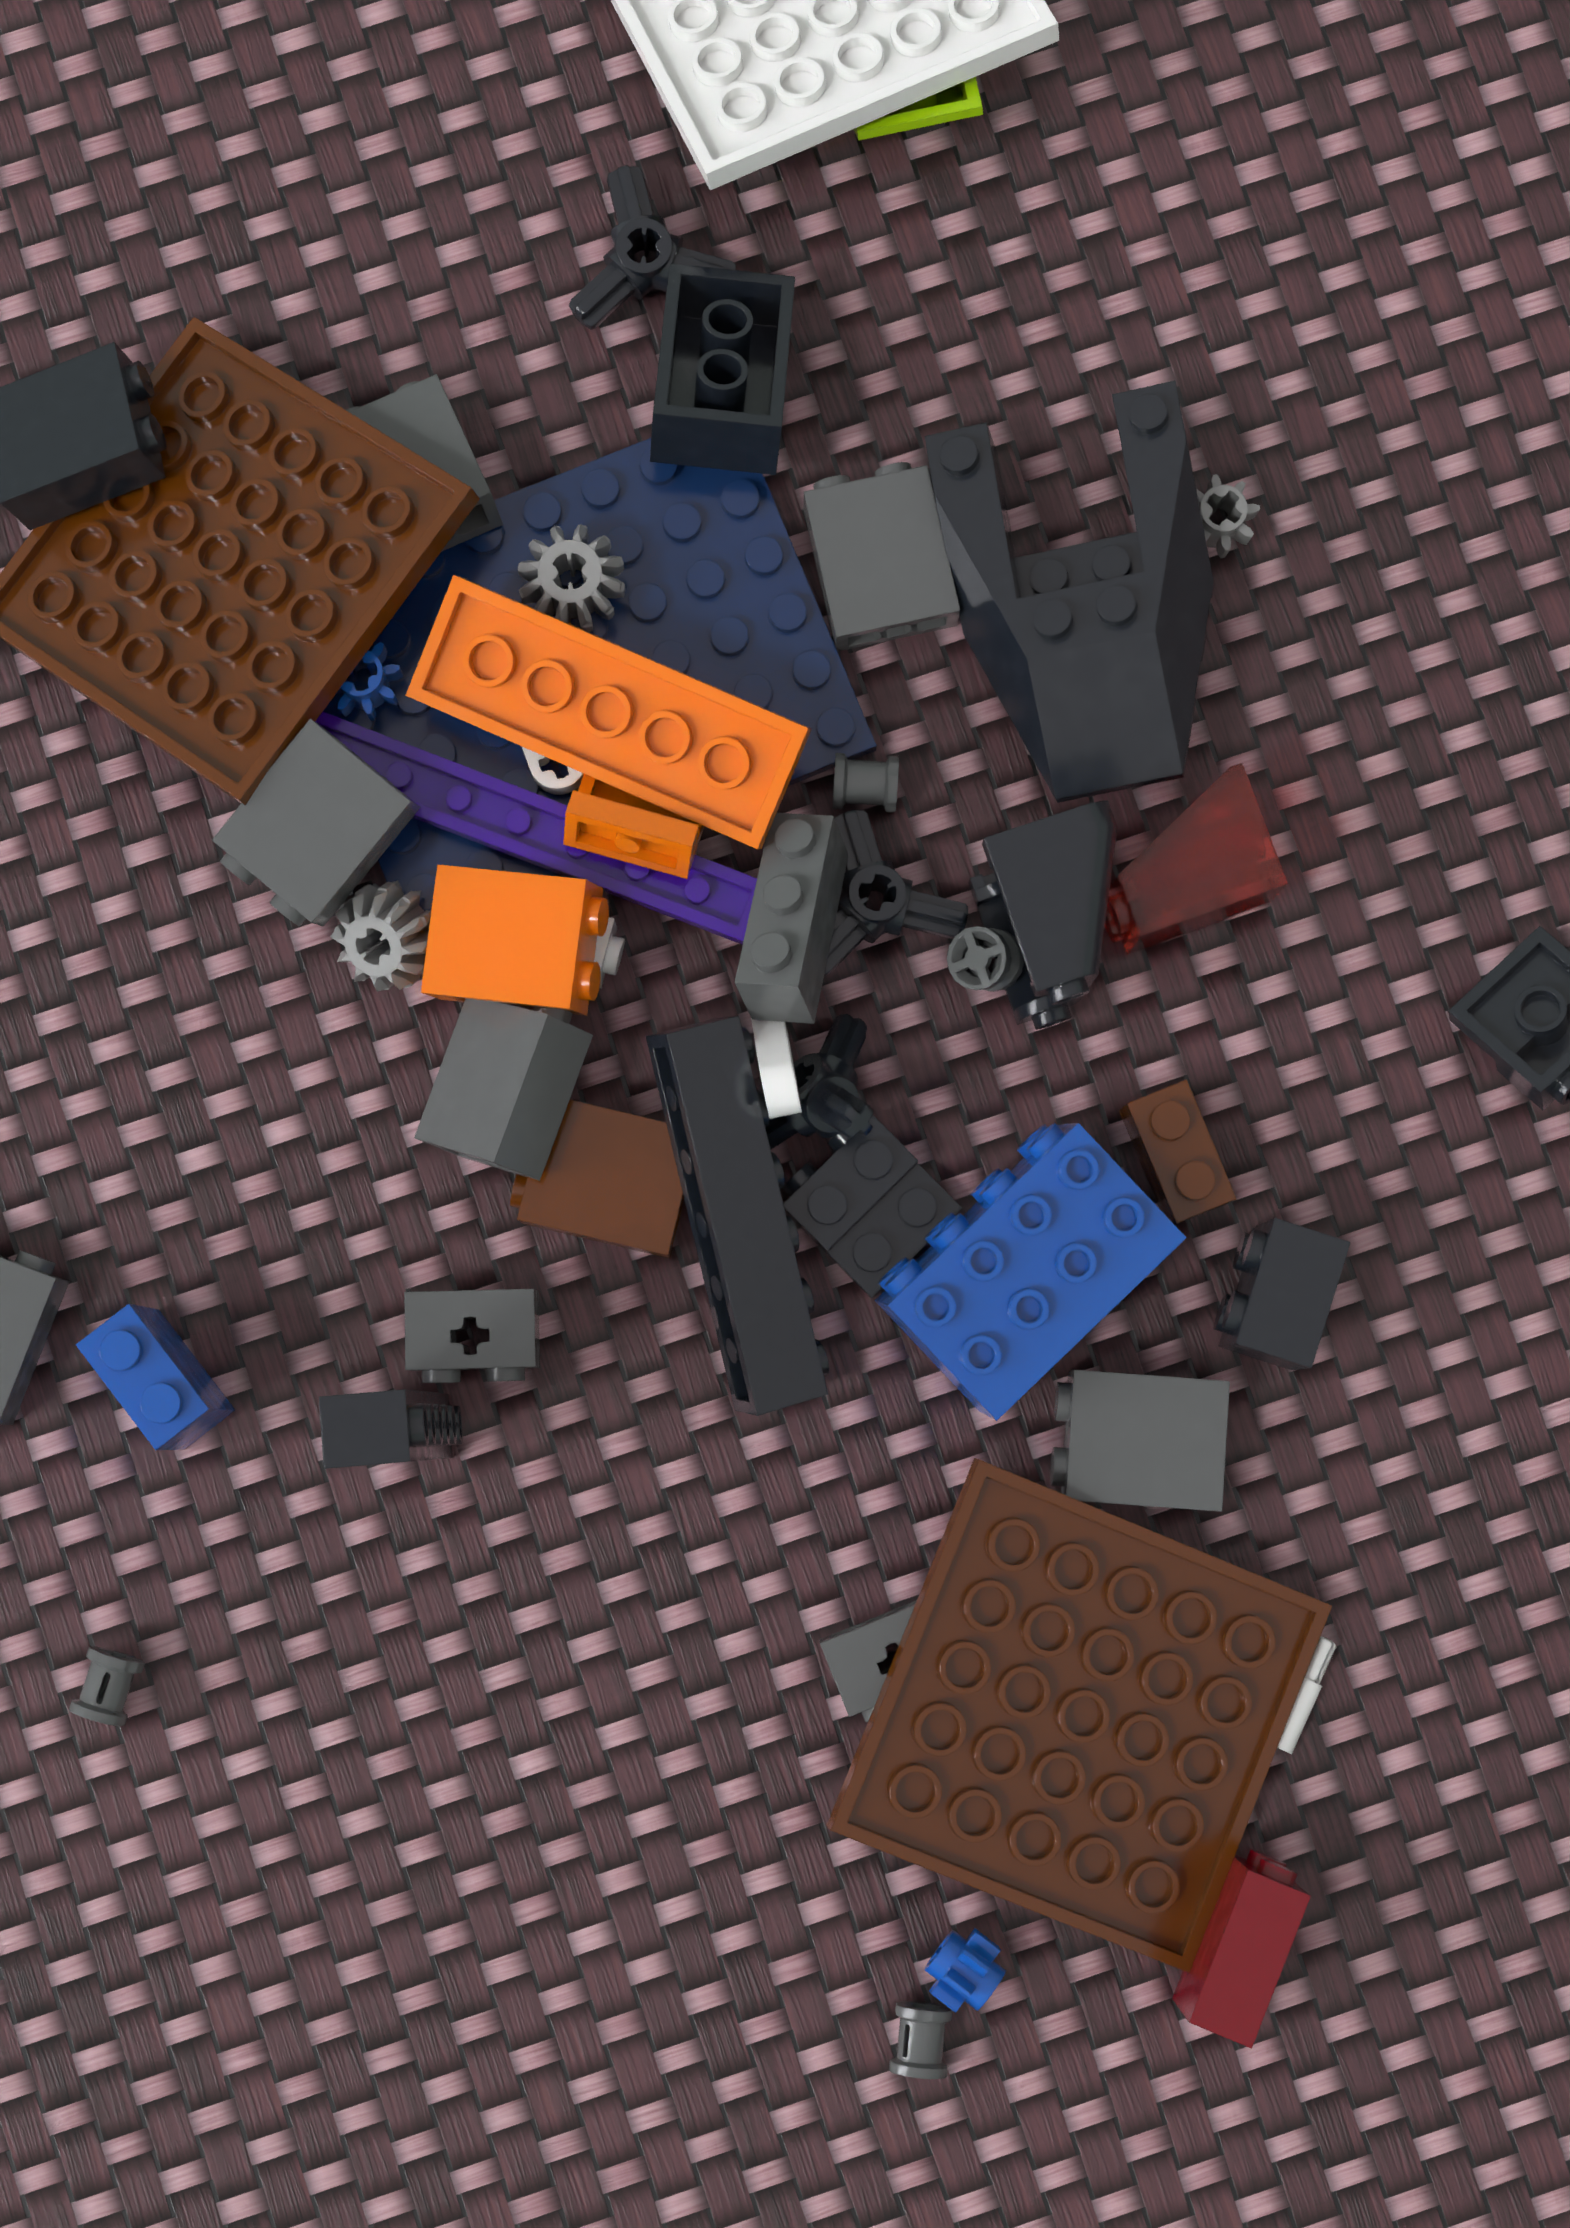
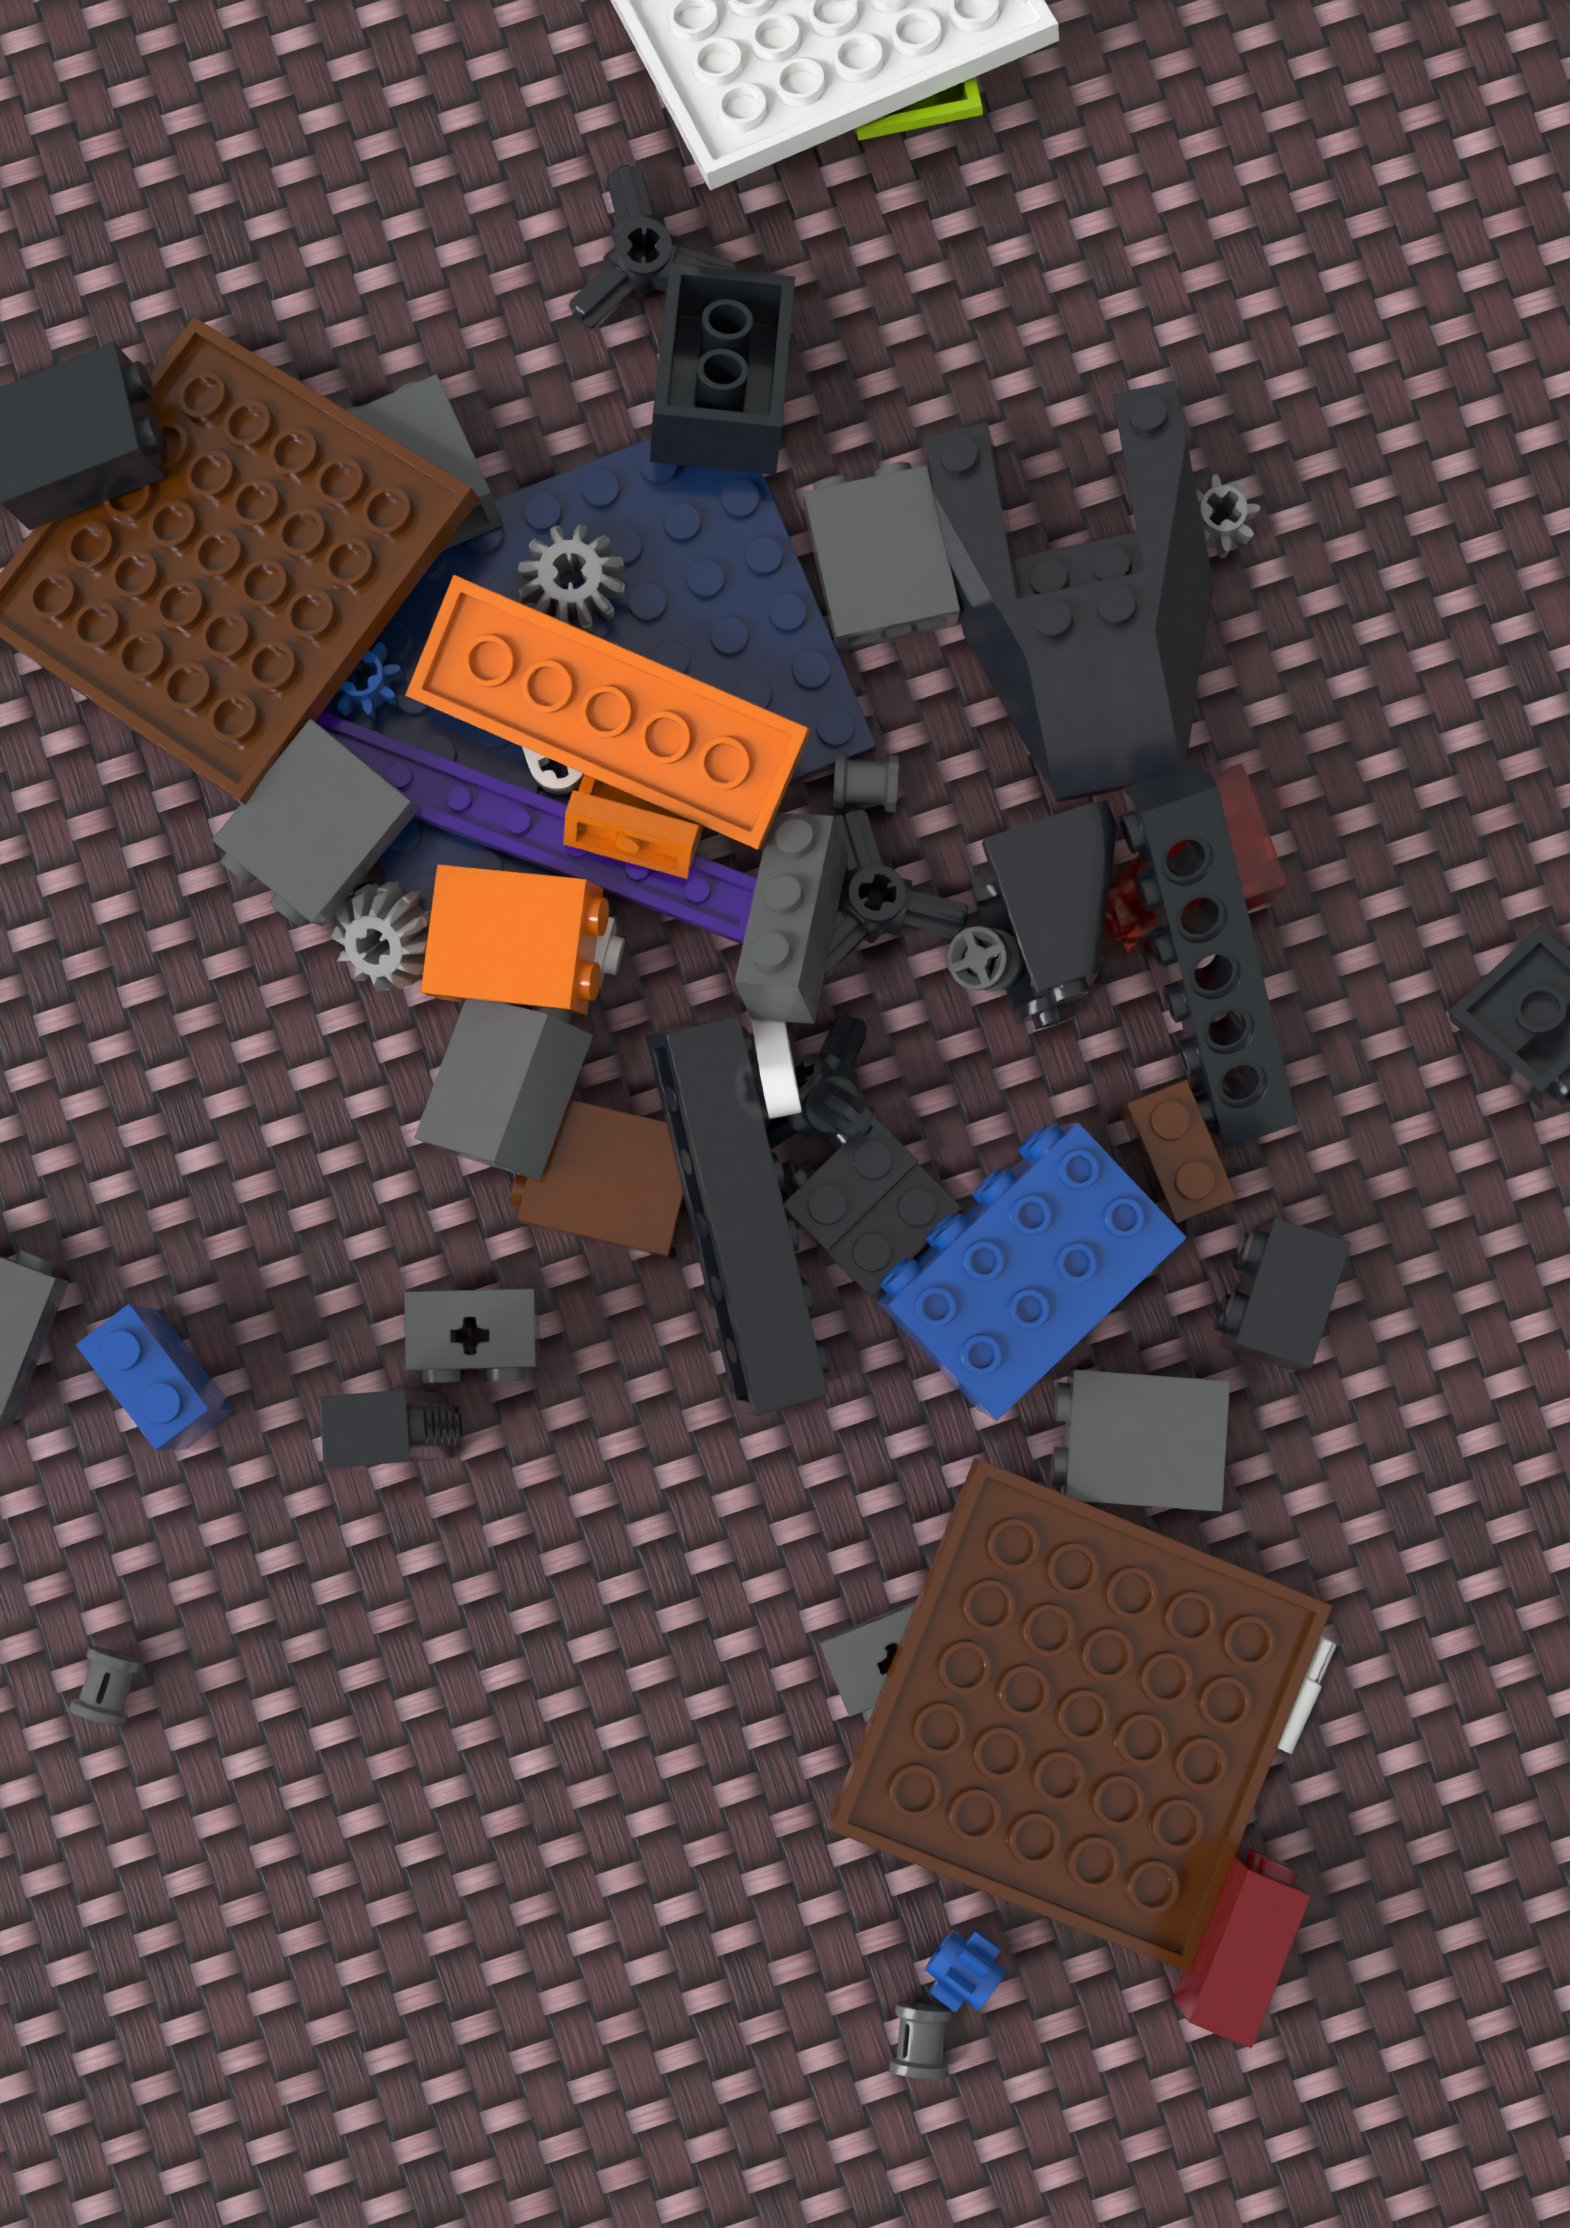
(1190, 808): none -> black brick

